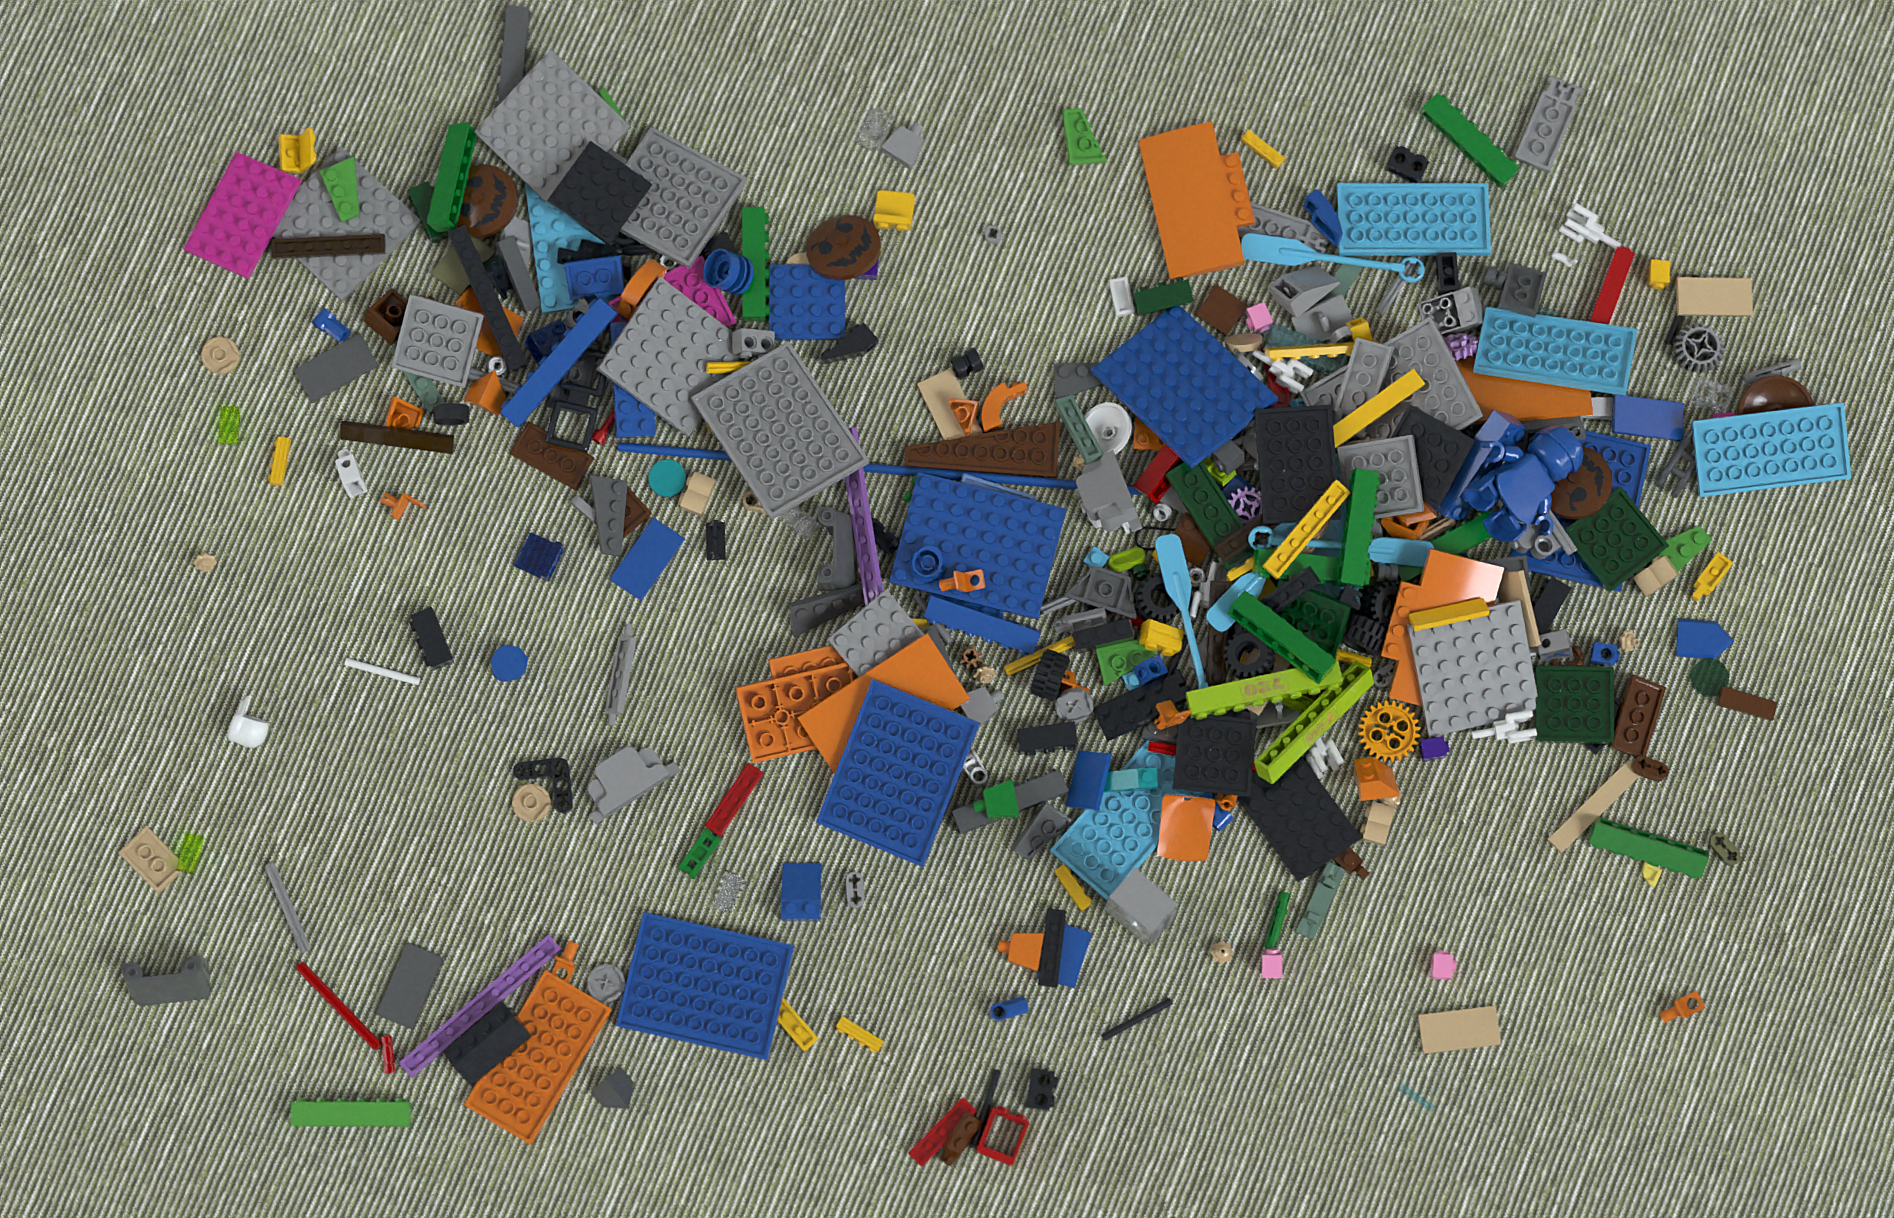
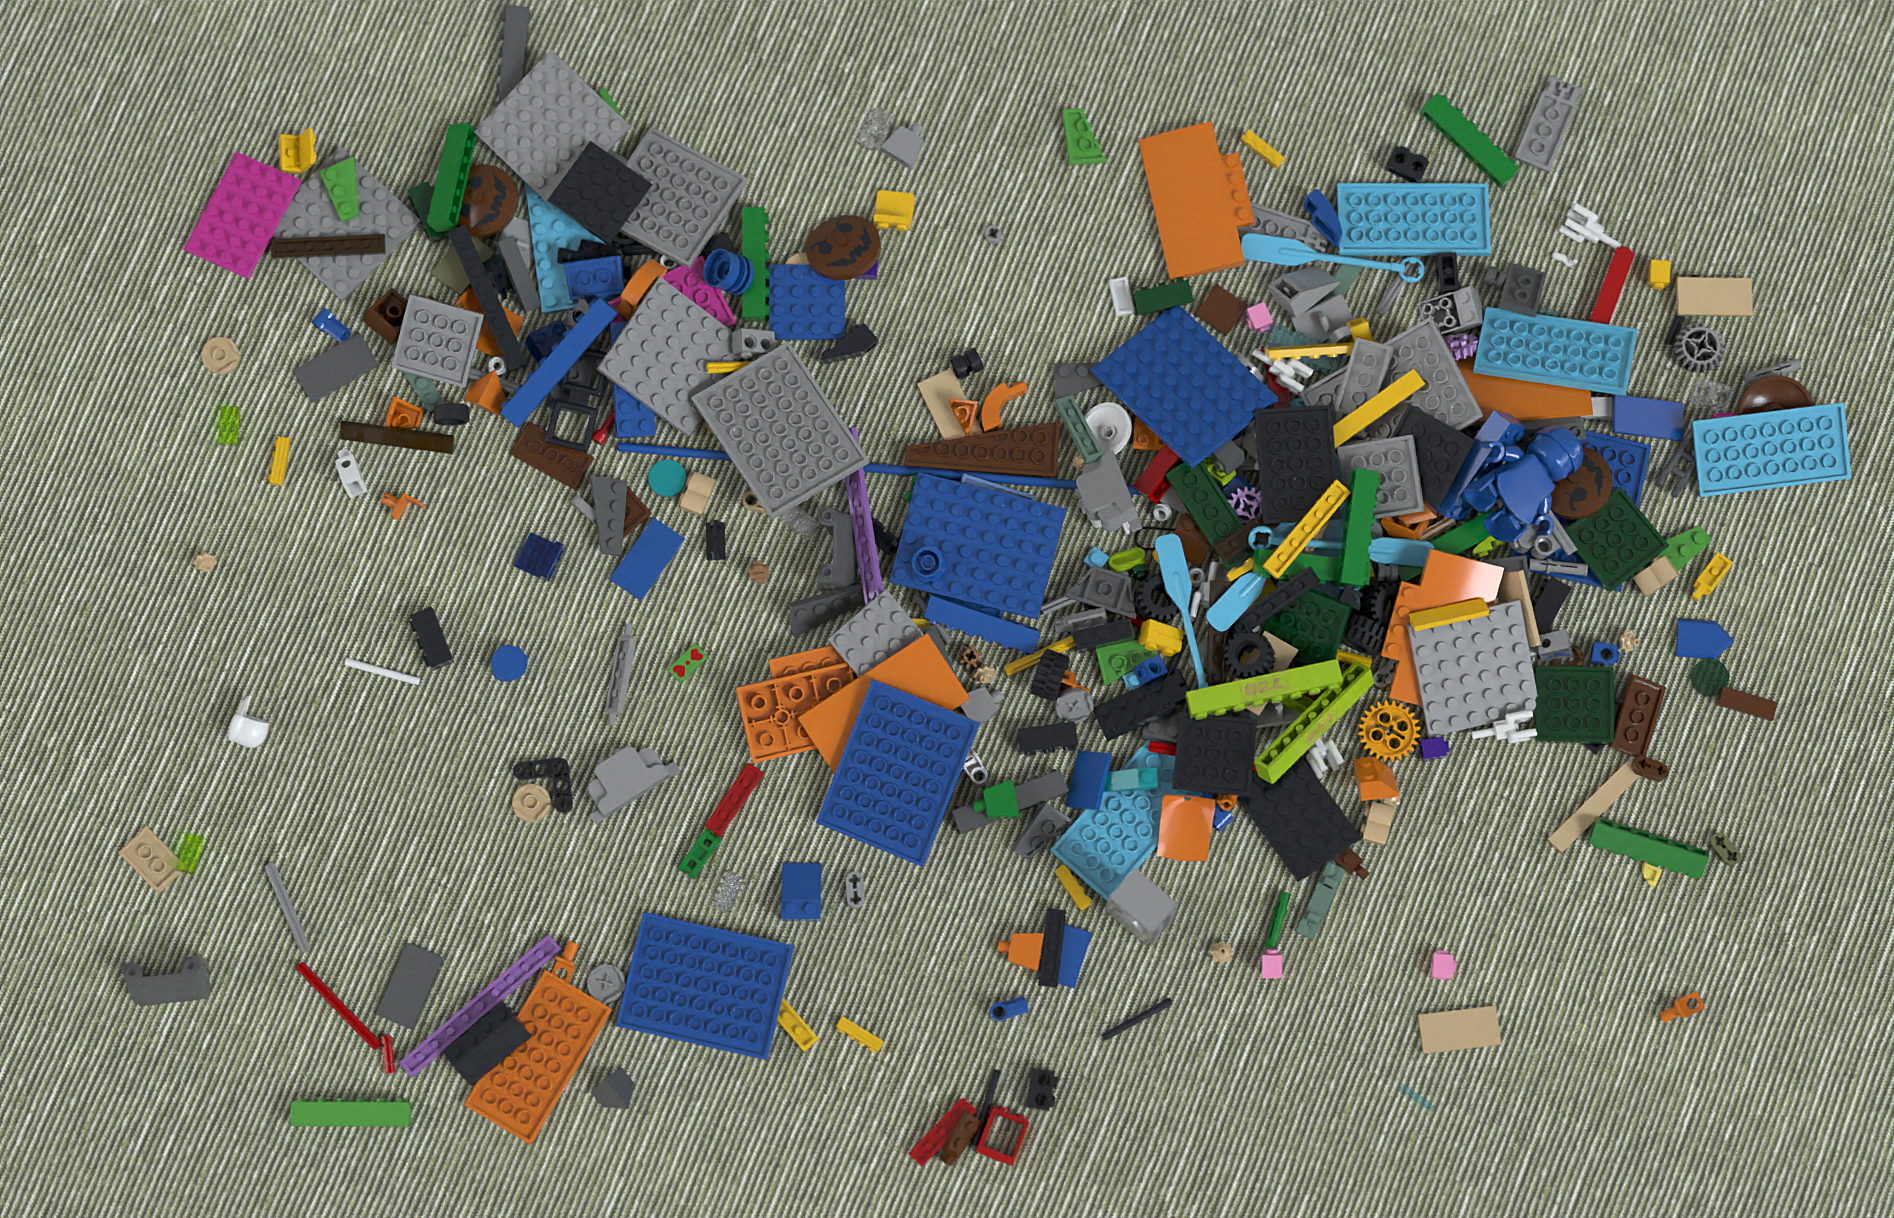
(688, 663): none -> bright green tile
(759, 572): none -> medium nougat gear
(961, 581): orange bracket -> none
(1169, 715): orange bracket -> none
(1244, 342): tan tile -> none
(1281, 637): green brick -> none
(1485, 547): none -> lime slope
(1557, 566): none -> light grey pin

